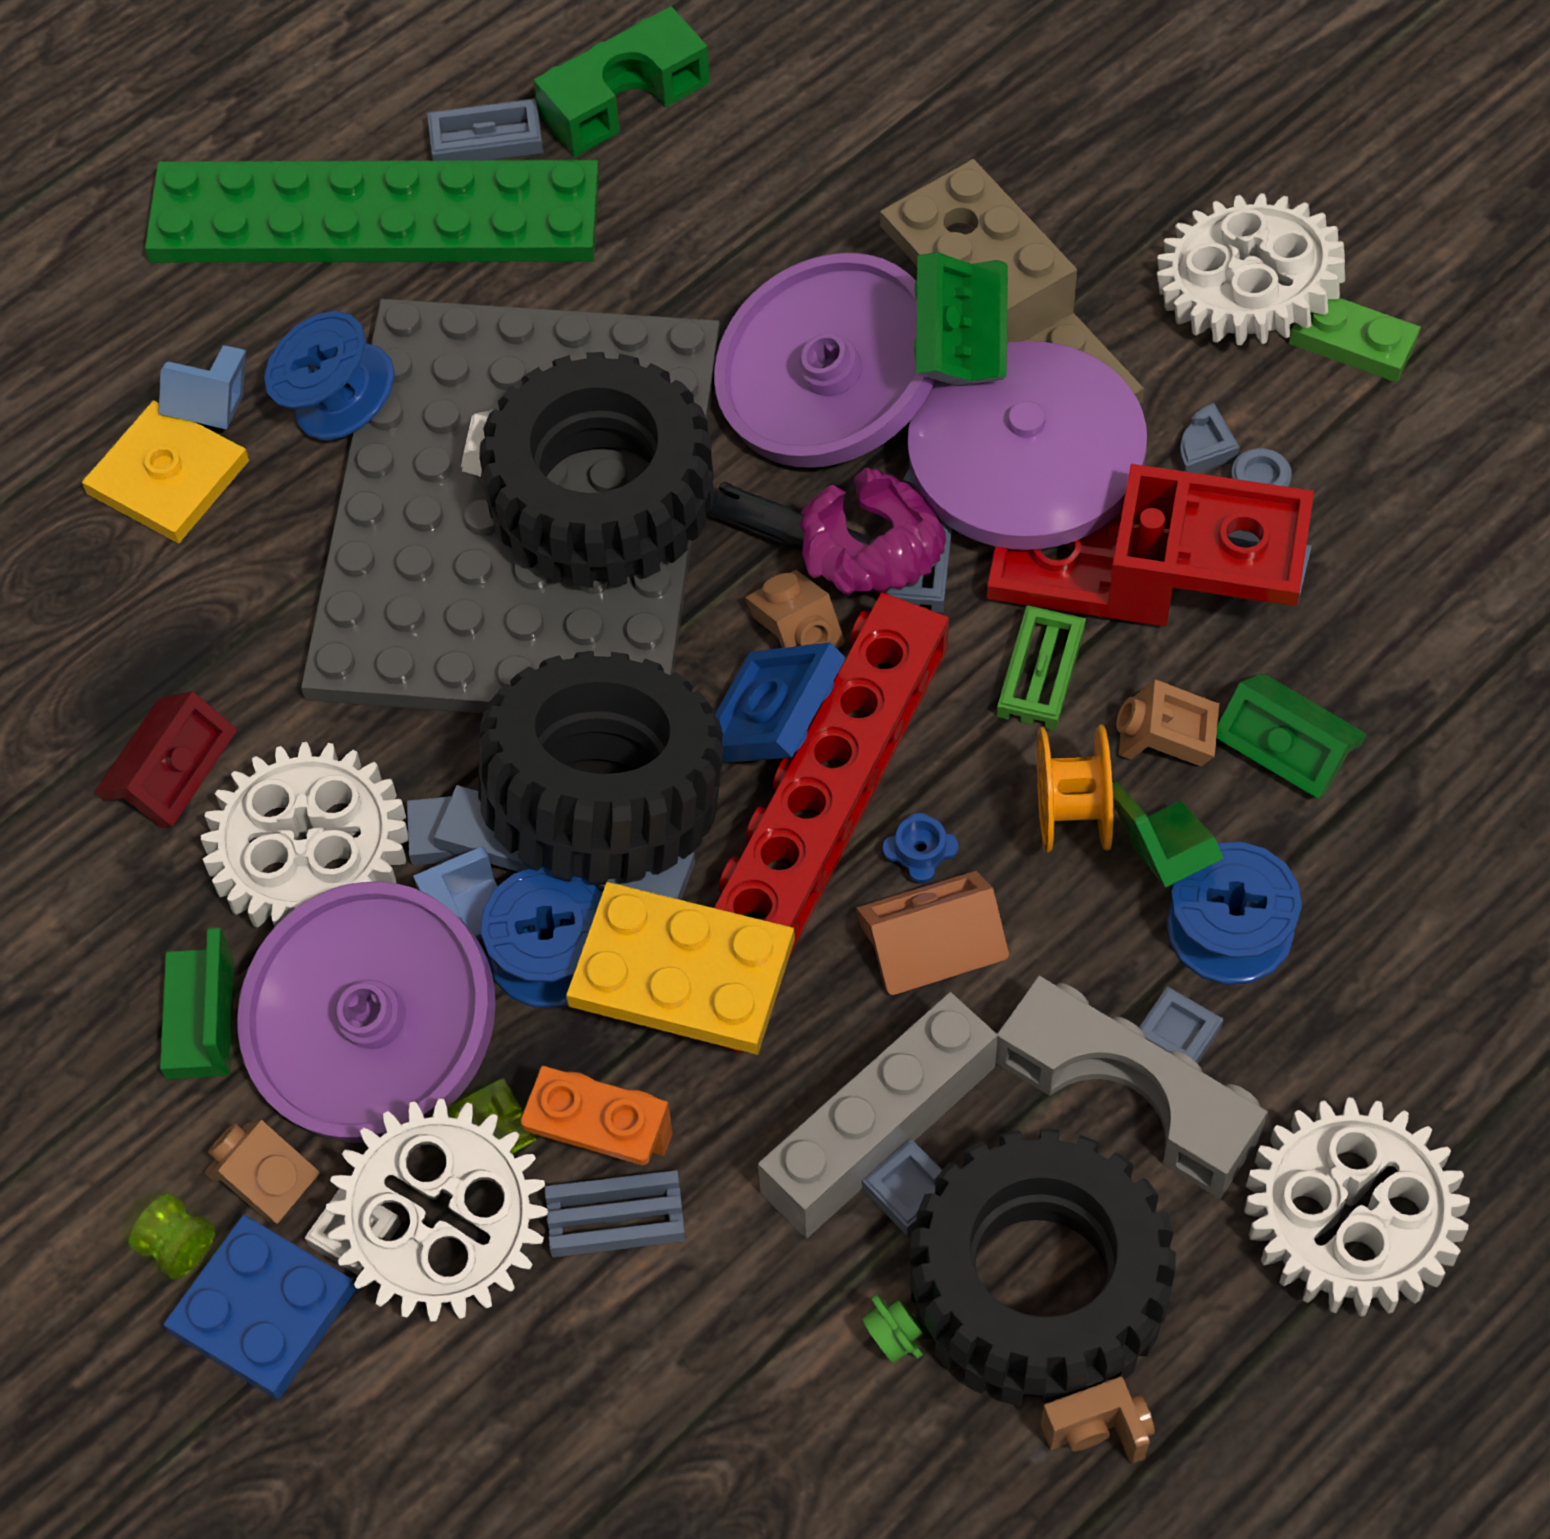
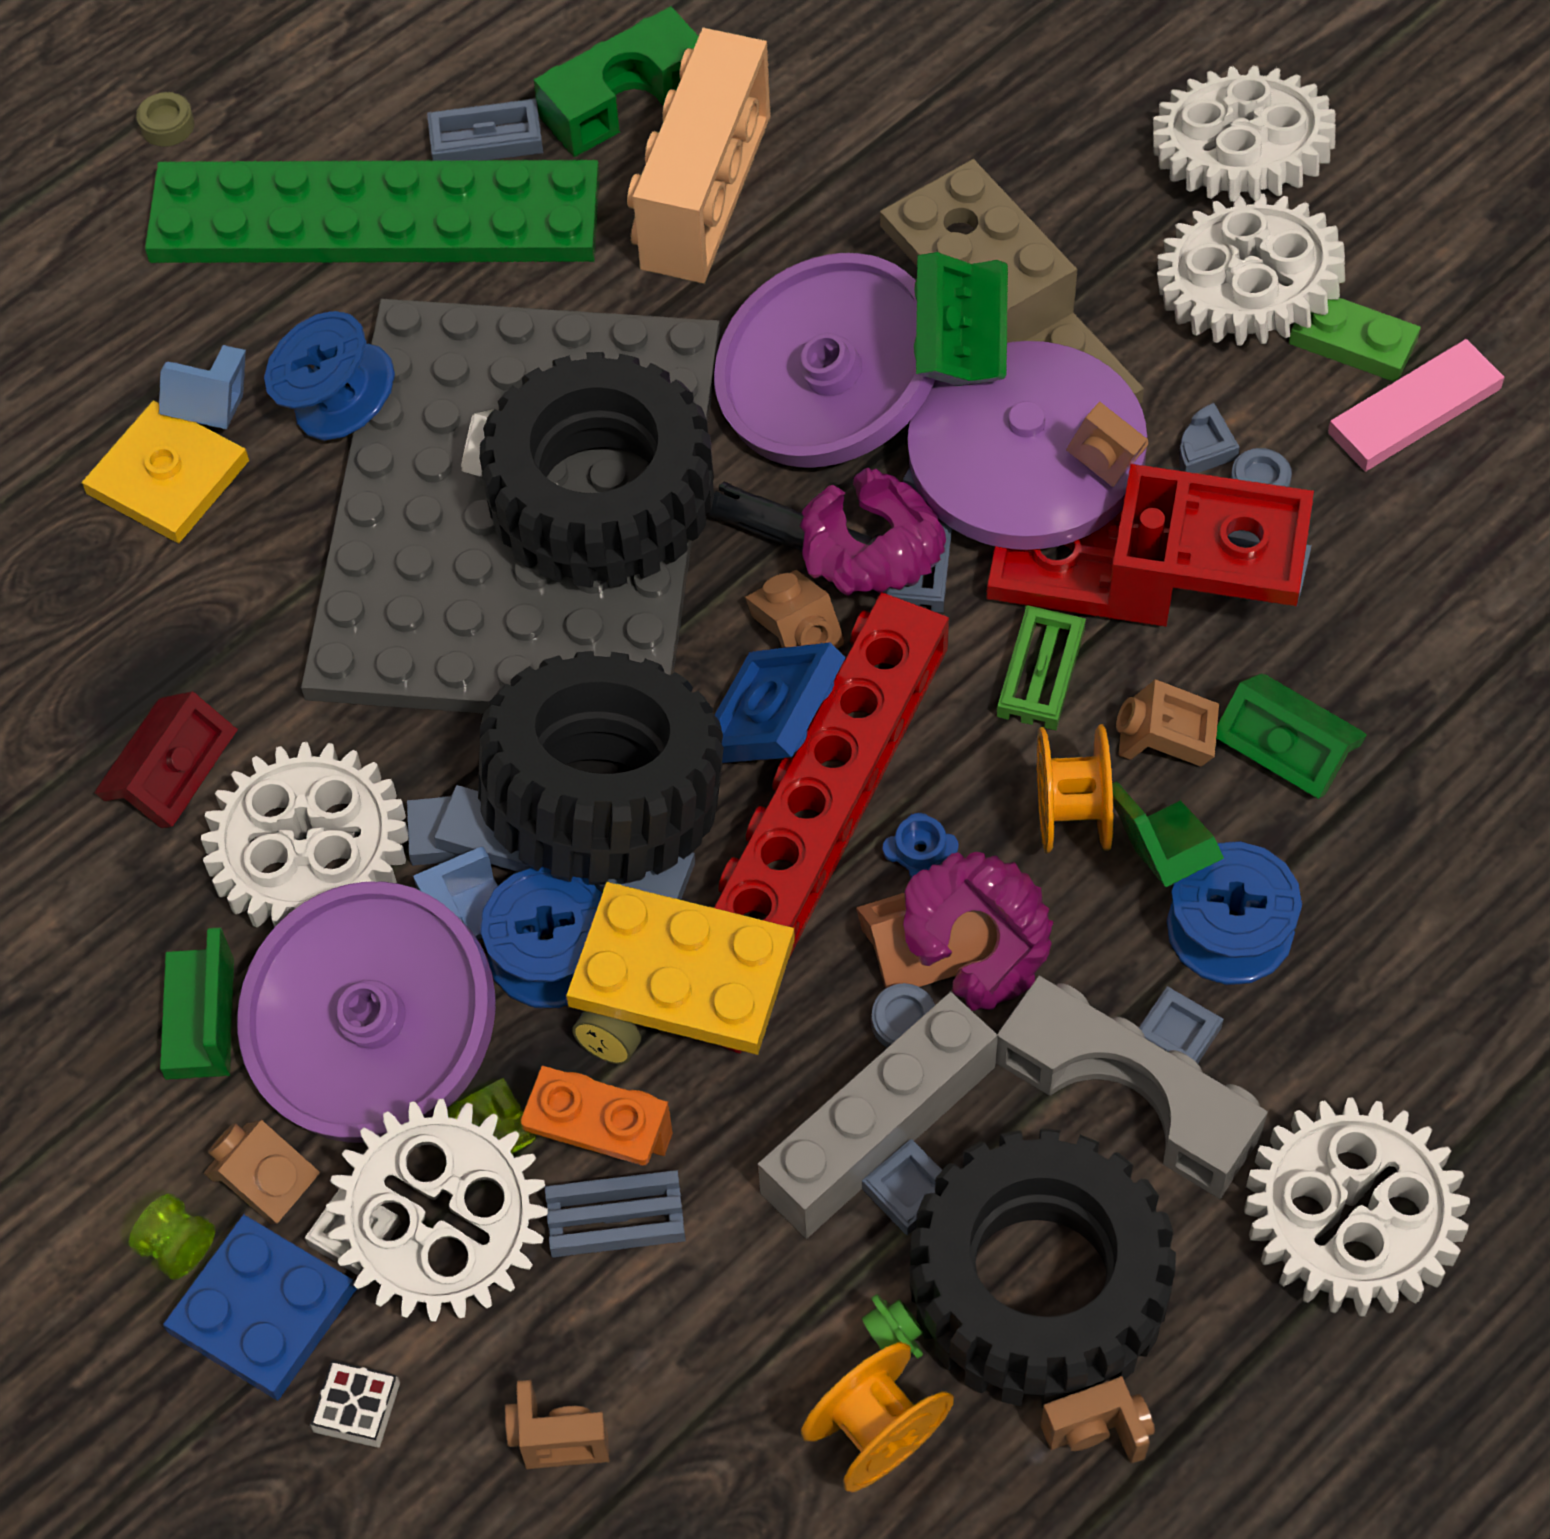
(165, 119): none -> olive tile
(355, 1403): none -> tile
(563, 1439): none -> medium nougat bracket
(607, 1037): none -> tile
(700, 155): none -> light nougat brick
(877, 1416): none -> light orange piece
(898, 1010): none -> sand blue tile
(1002, 892): none -> magenta piece
(1107, 444): none -> medium nougat bracket
(1244, 133): none -> white gear
(1415, 405): none -> bright pink tile

